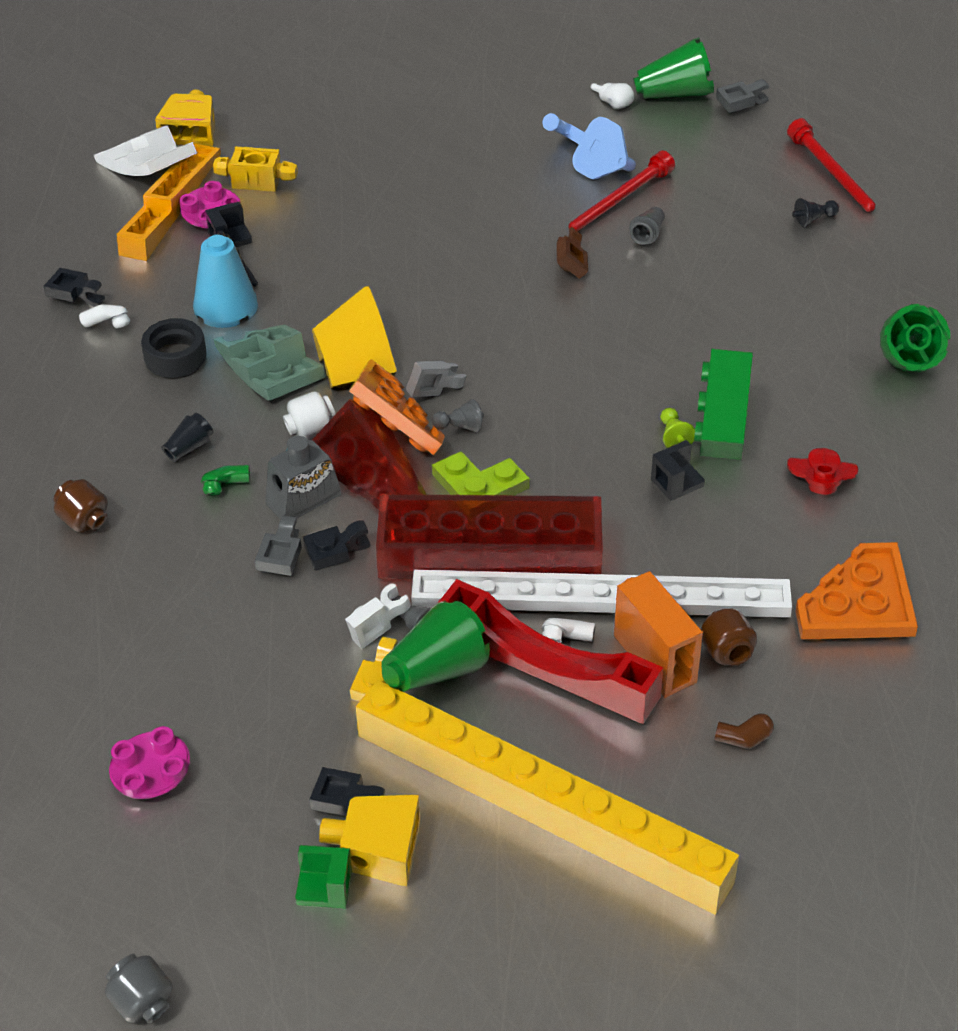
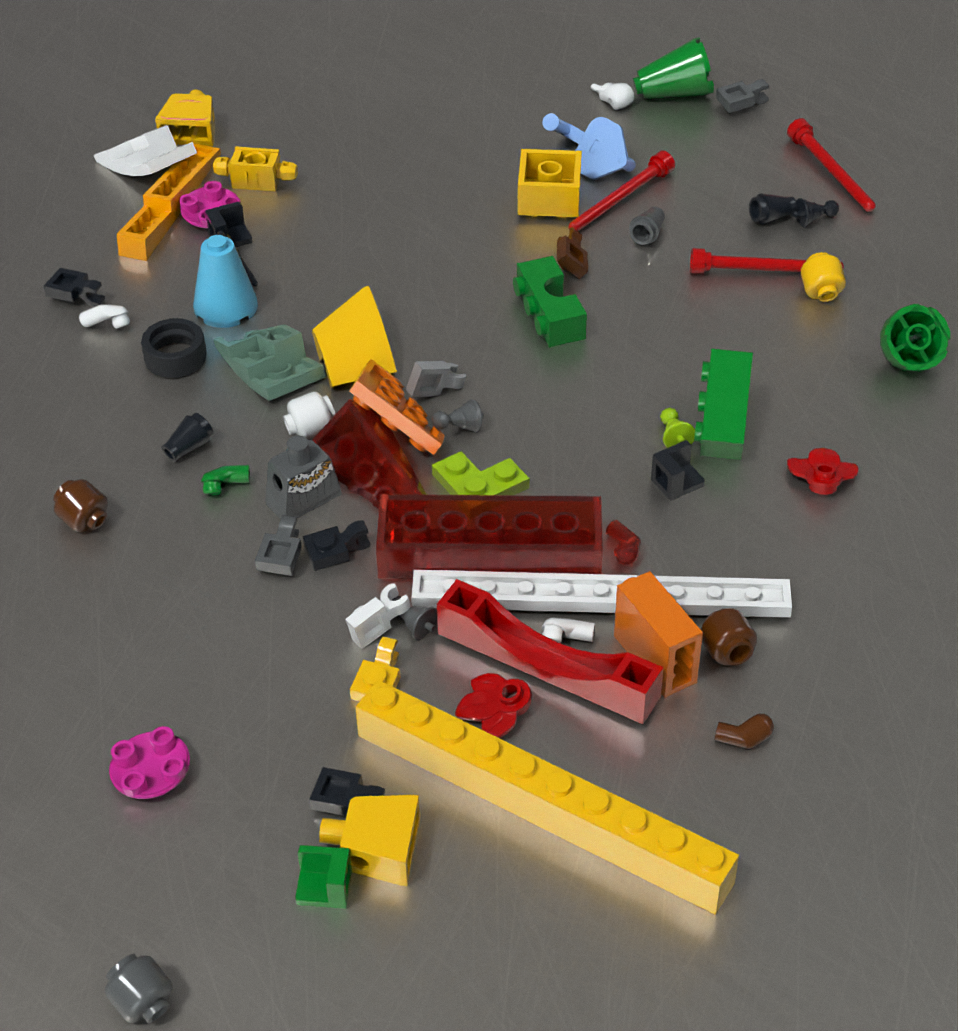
(437, 648): green cone -> none
(491, 703): none -> red plate
(549, 183): none -> yellow brick
(555, 316): none -> green arch
(628, 542): none -> clear red arm
(704, 261): none -> red piece
(769, 207): none -> black cone
(822, 276): none -> yellow head
(860, 598): orange plate -> none

